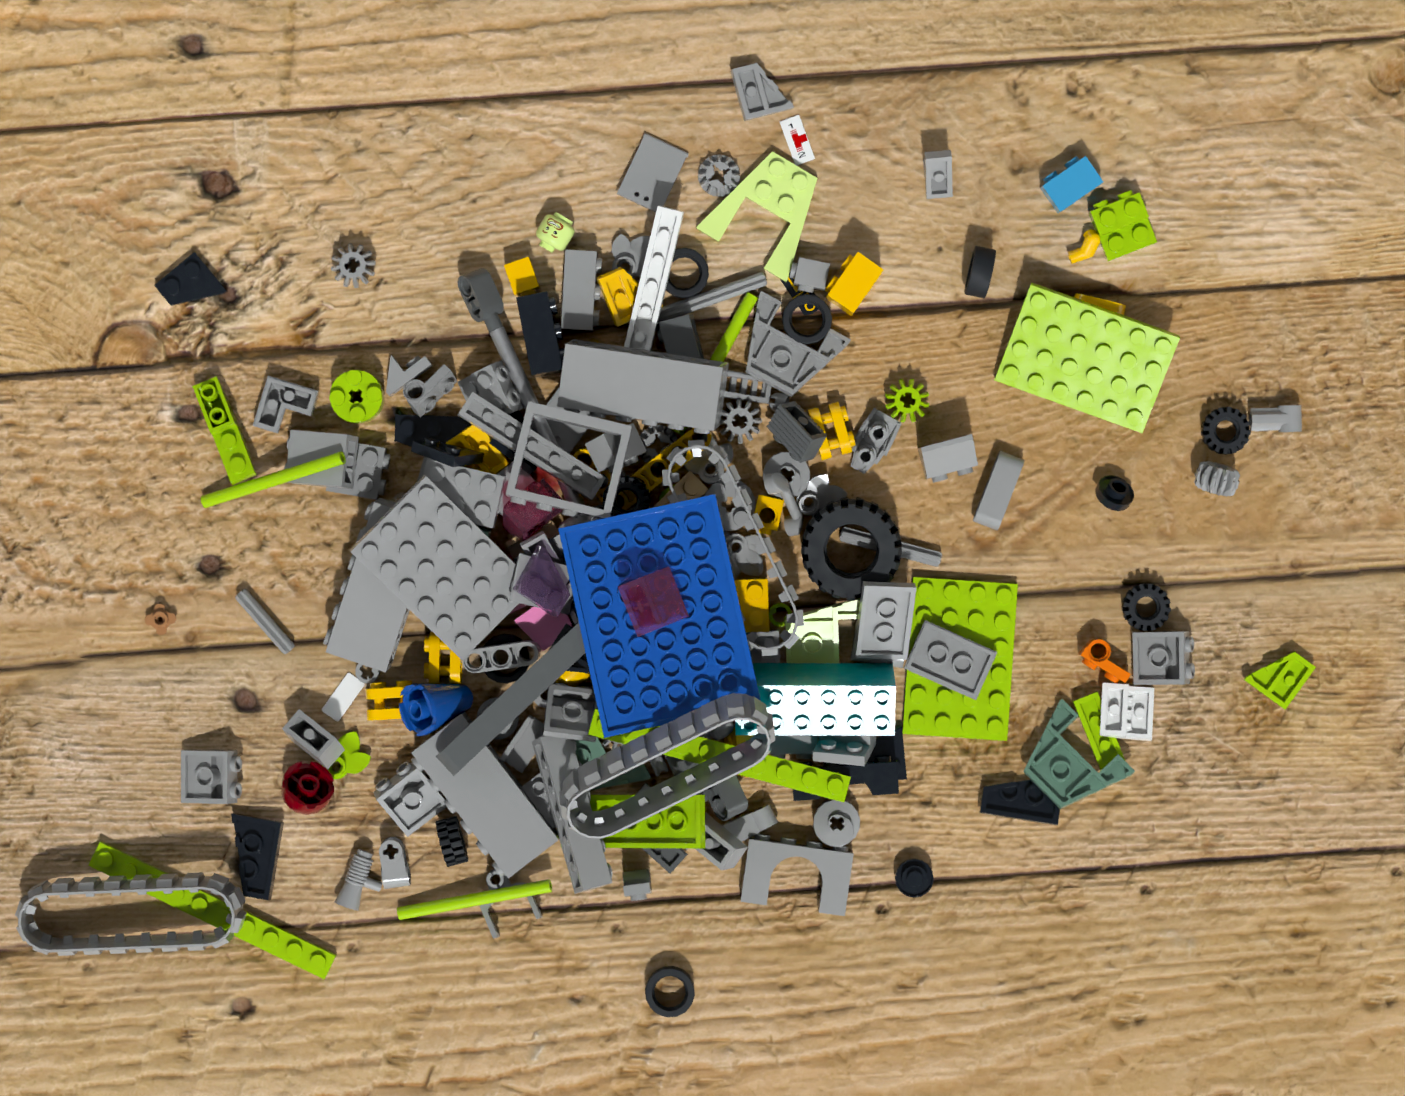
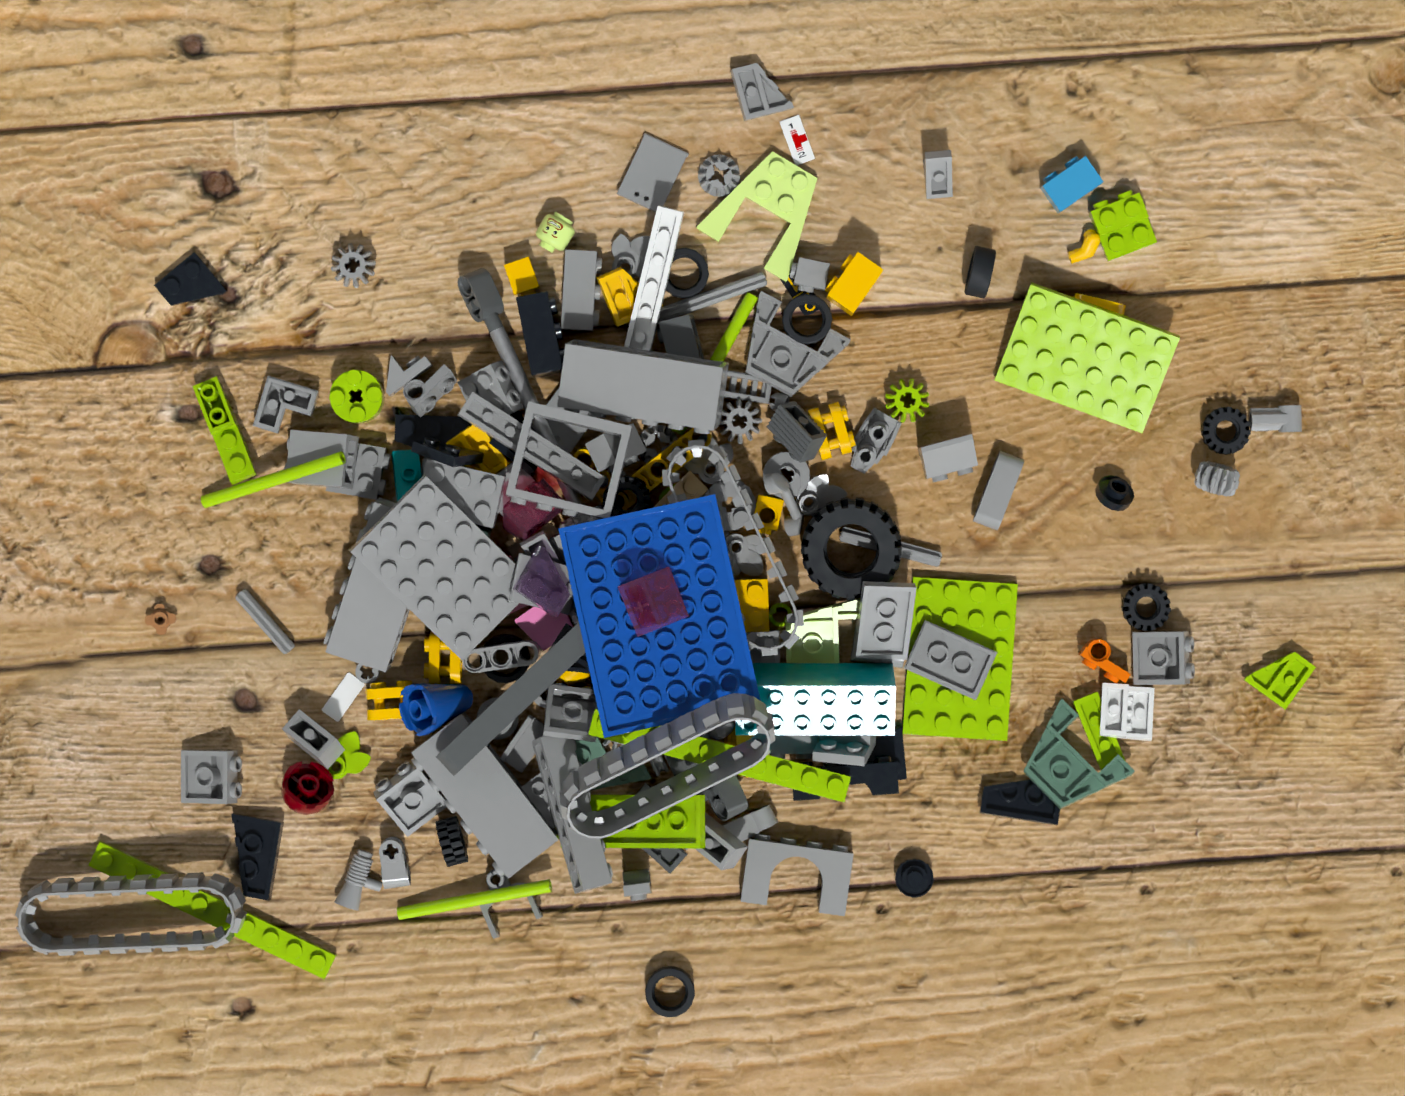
(405, 470): none -> teal plate
(836, 837): light grey piece -> none

